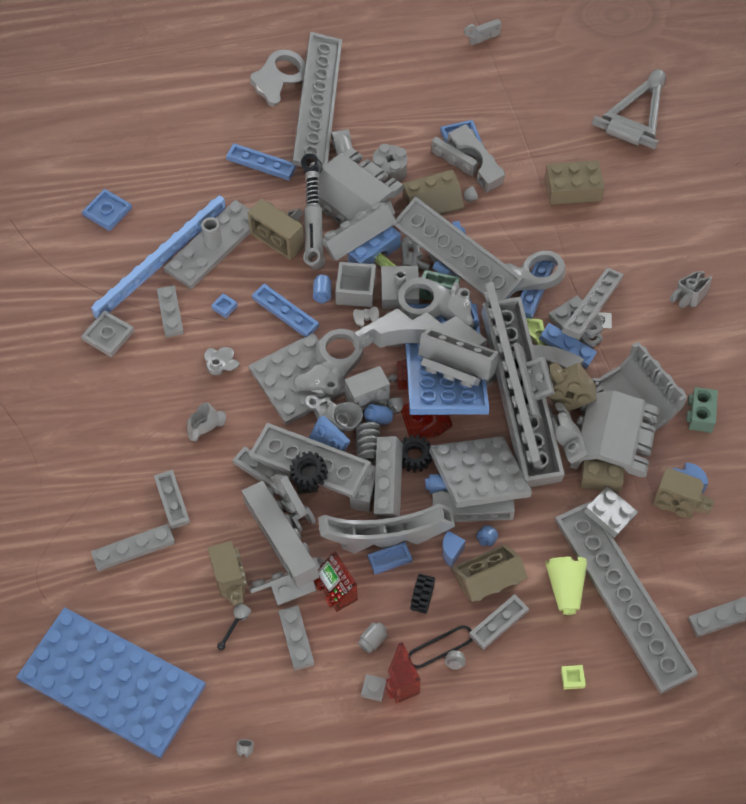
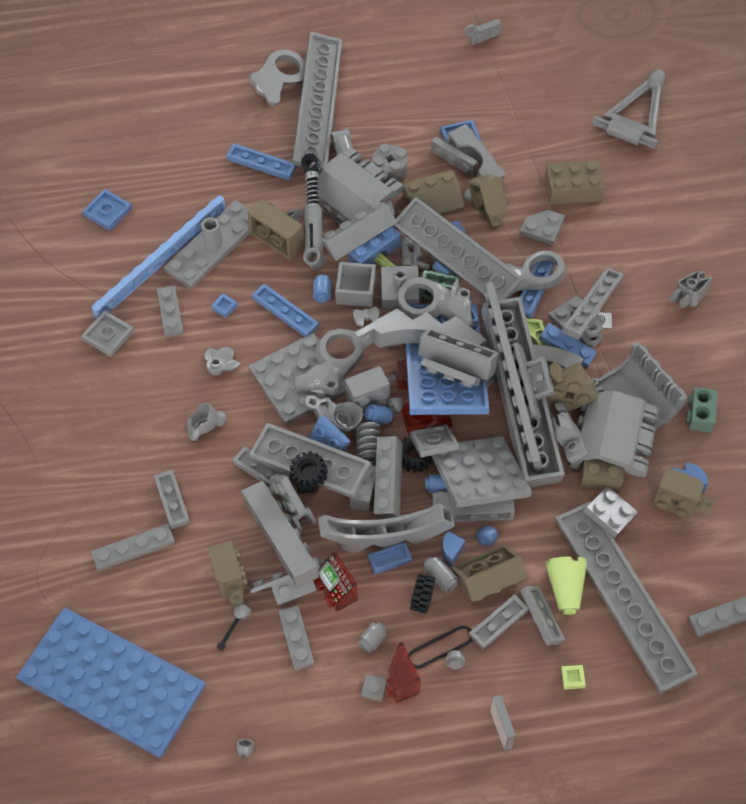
(434, 440): none -> light grey tile
(444, 576): none -> light grey head
(489, 197): none -> dark tan hinge
(502, 722): none -> light grey tile
(542, 615): none -> light grey plate
(543, 226): none -> light grey plate

